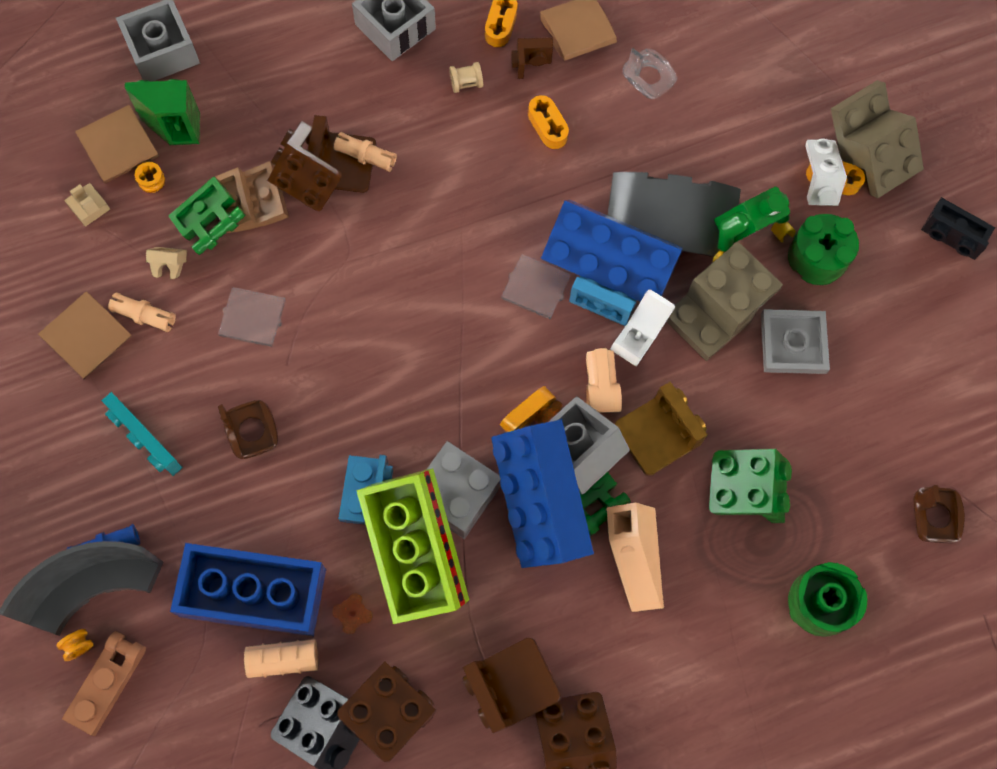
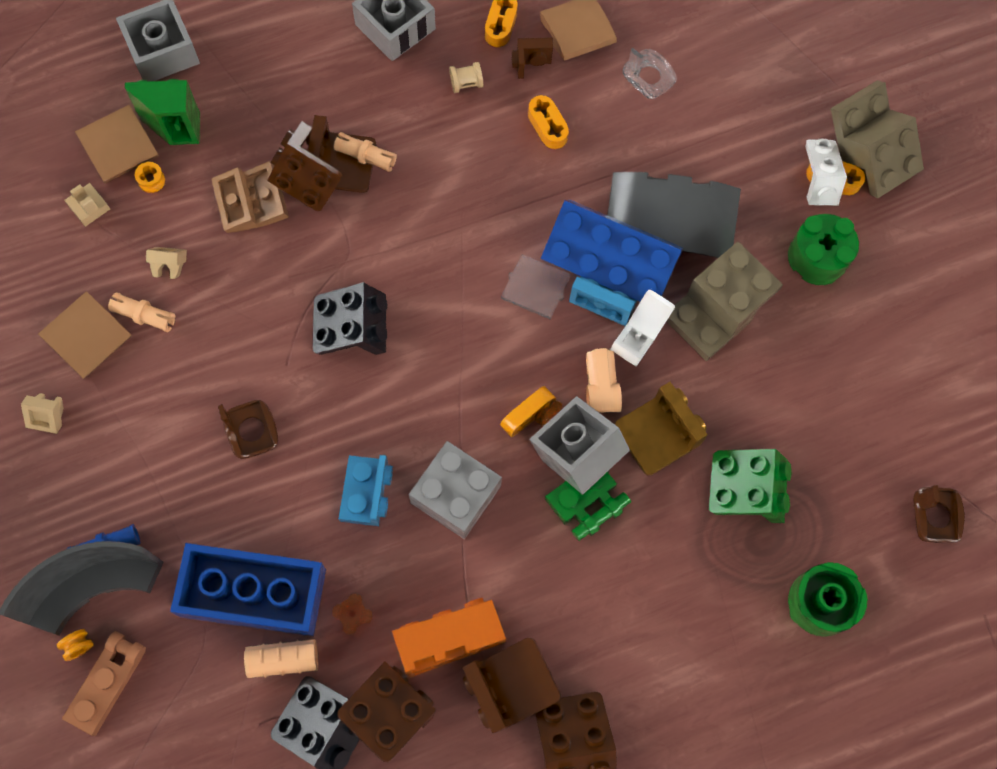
(42, 413): none -> tan tile
(140, 436): teal plate -> none
(201, 210): green plate -> none
(252, 317): clear piece -> none
(350, 319): none -> black bracket
(413, 546): lime brick -> none
(448, 637): none -> orange wedge
(542, 495): blue brick -> none
(636, 553): light nougat slope -> none
(753, 216): green torso -> none
(795, 341): light grey plate -> none
(958, 229): black bracket -> none

